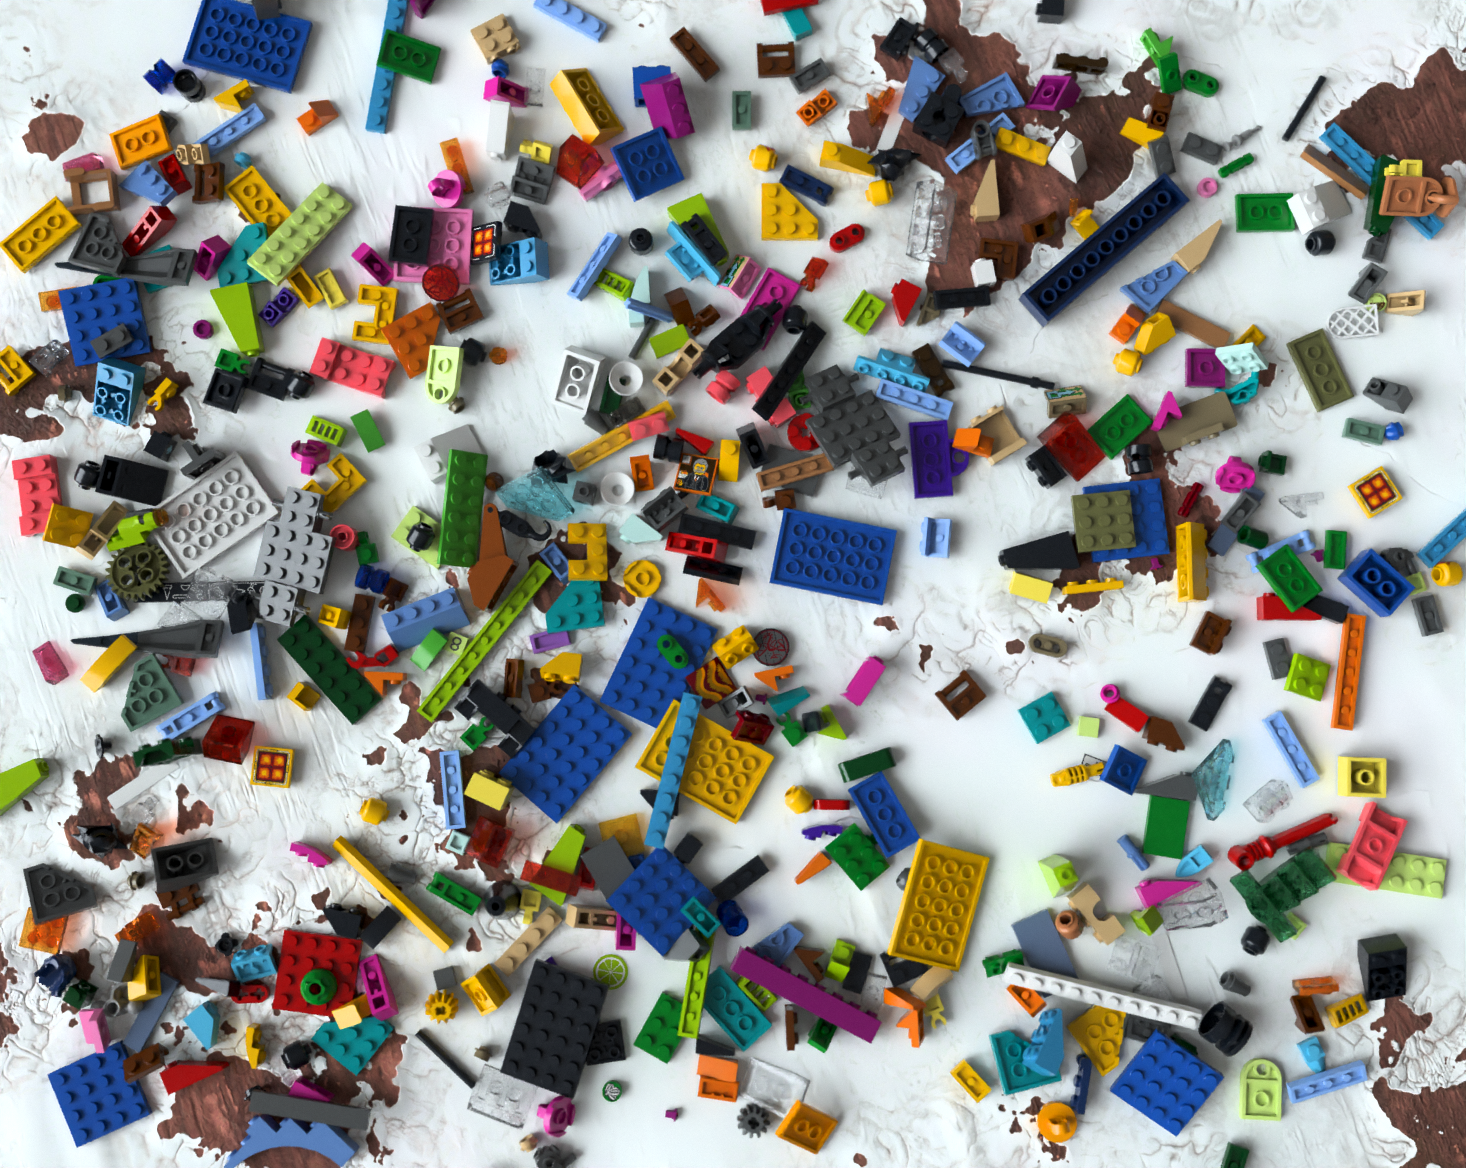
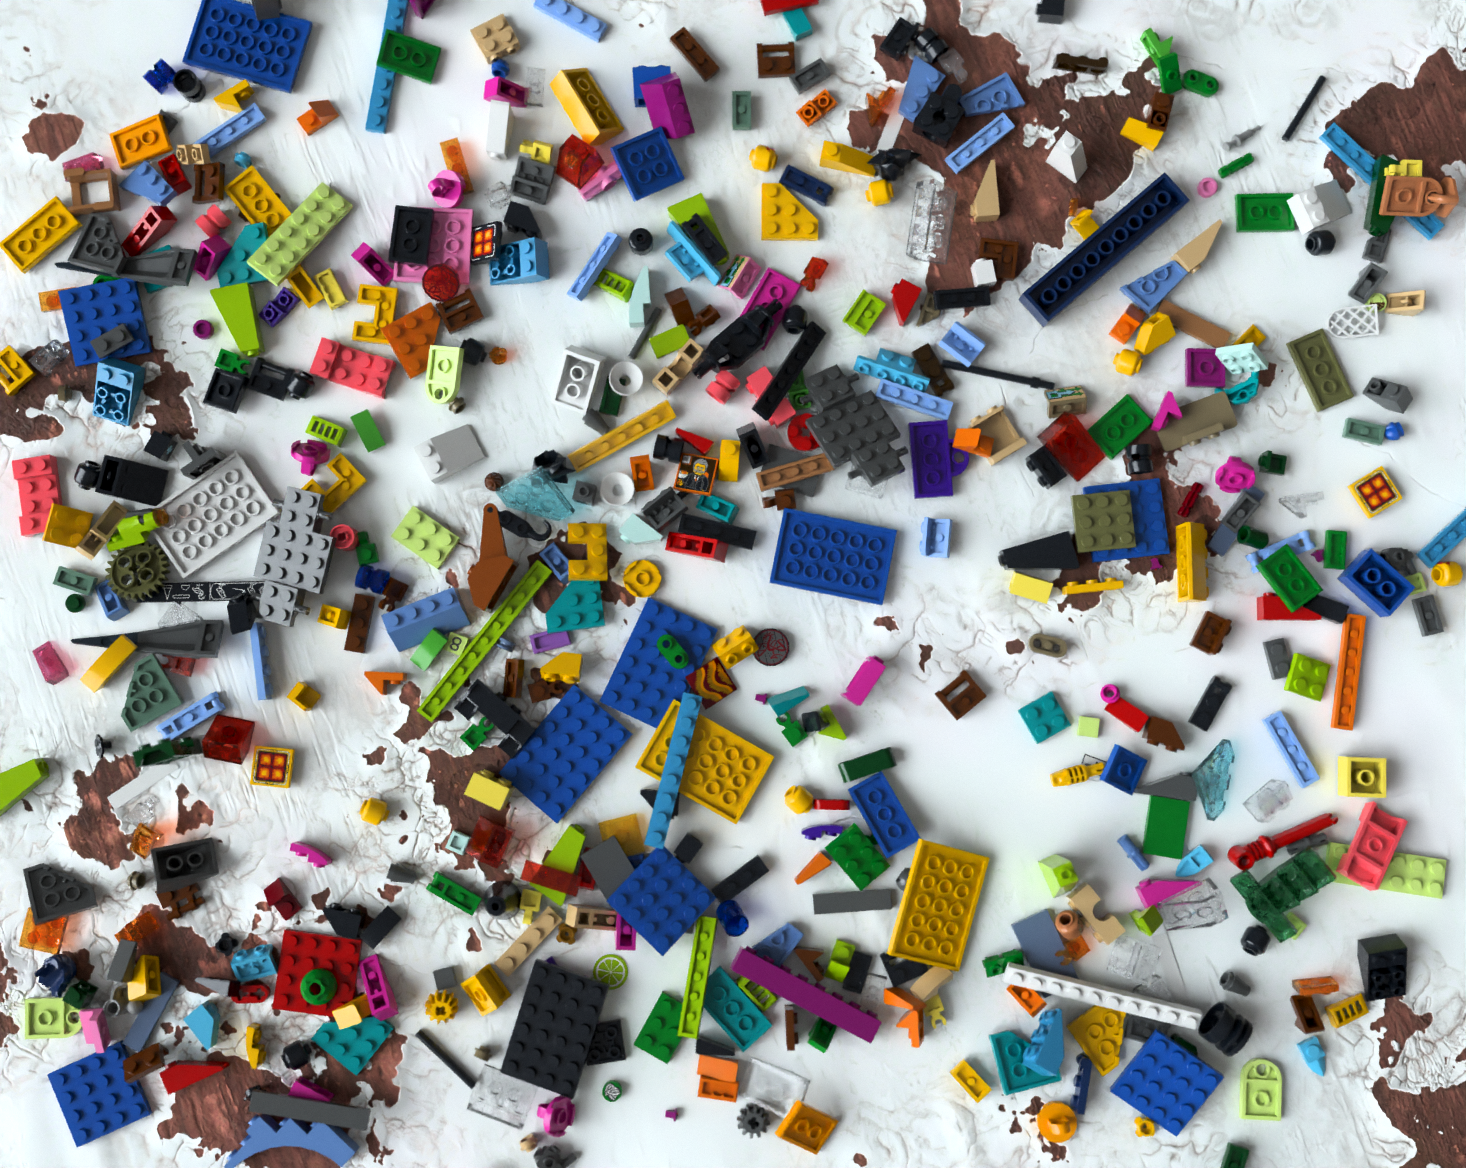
(50, 1018): none -> yellowish green tile
(99, 839): black hair -> none
(165, 390): yellow plate -> none
(210, 592): clear plate -> none
(213, 221): none -> coral wheel
(281, 897): none -> dark red slope
(329, 669): dark green plate -> none
(365, 661): red piece -> none
(392, 893): yellow tile -> none
(420, 537): black head -> none
(453, 789): light blue plate -> none
(462, 508): bright green plate -> none
(506, 644): none -> sand blue bush
(561, 937): none -> pearl gold plate
(626, 412): clear smoke leg -> none
(648, 310): light blue axle -> none
(648, 426): coral plate -> none
(688, 947): slope -> none
(700, 917): teal slope -> none
(705, 592): clear orange slope -> none
(712, 570): black plate -> none
(736, 701): dark grey slope -> none
(752, 727): dark red bracket -> none
(768, 676): orange slope -> none
(847, 237): red plate -> none
(852, 901): none -> dark grey tile
(983, 144): dark grey piece -> none
(1021, 146): yellow plate -> none
(1040, 227): reddish brown slope -> none
(1054, 93): magenta slope -> none
(1073, 950): none -> clear orange plate
(1148, 1131): none -> yellow plate
(1161, 156): dark grey plate -> none
(1201, 148): dark grey plate -> none
(1326, 1081): light blue plate -> none
(1335, 171): medium nougat tile -> none

